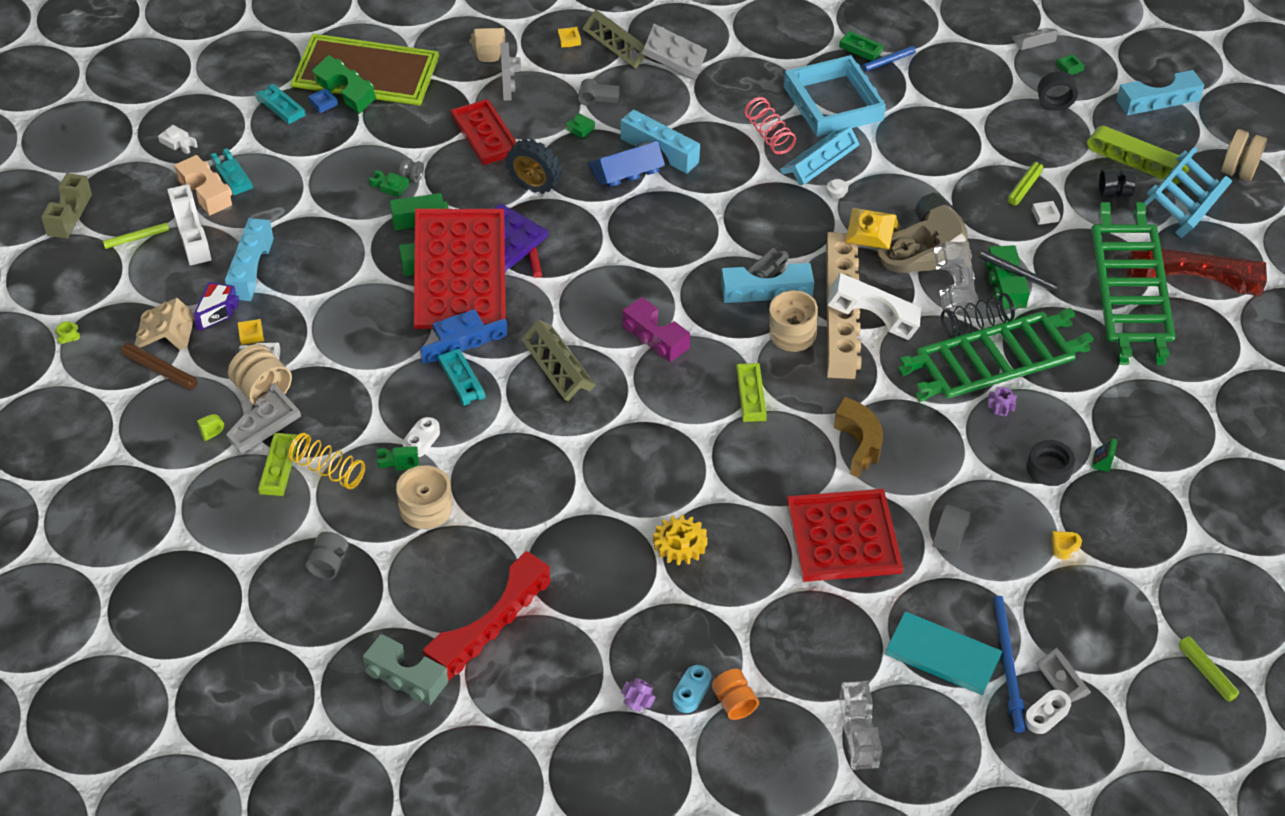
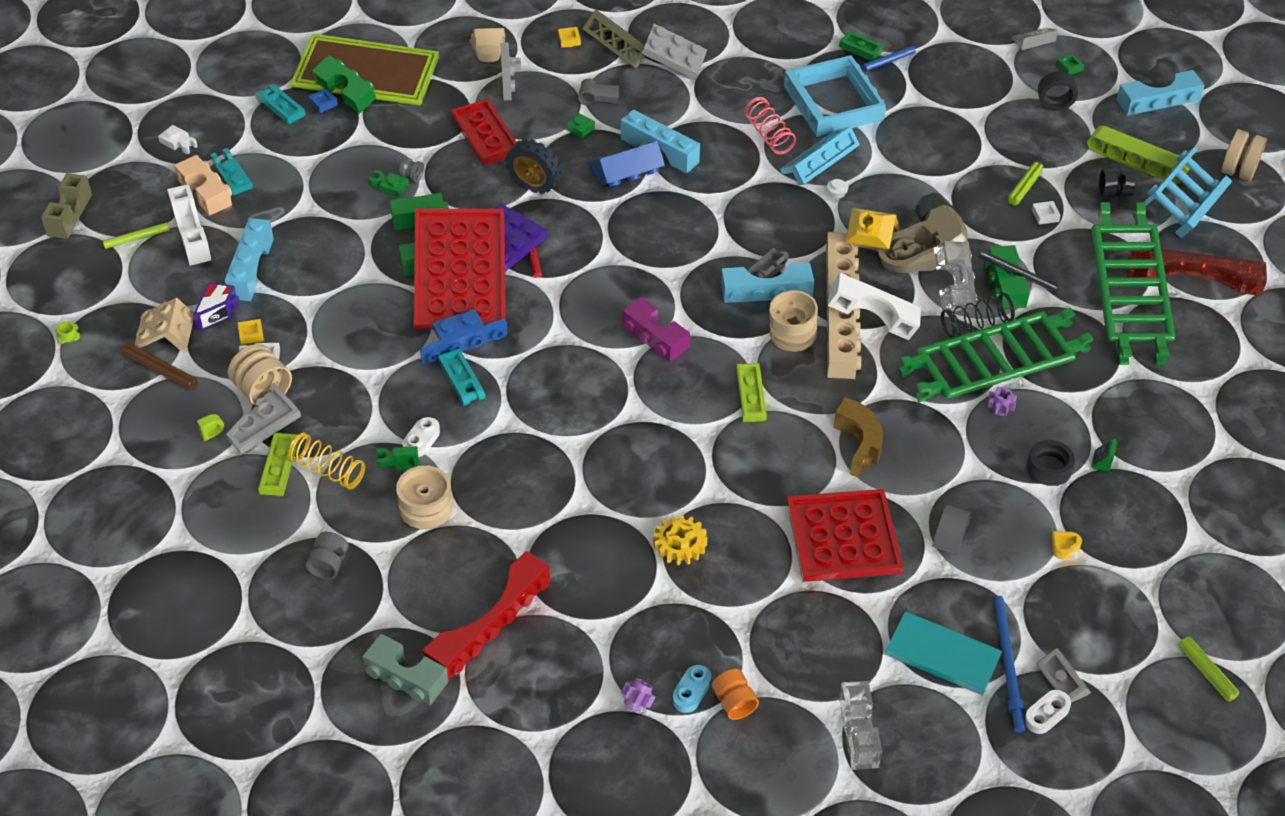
(563, 355): olive fence -> none

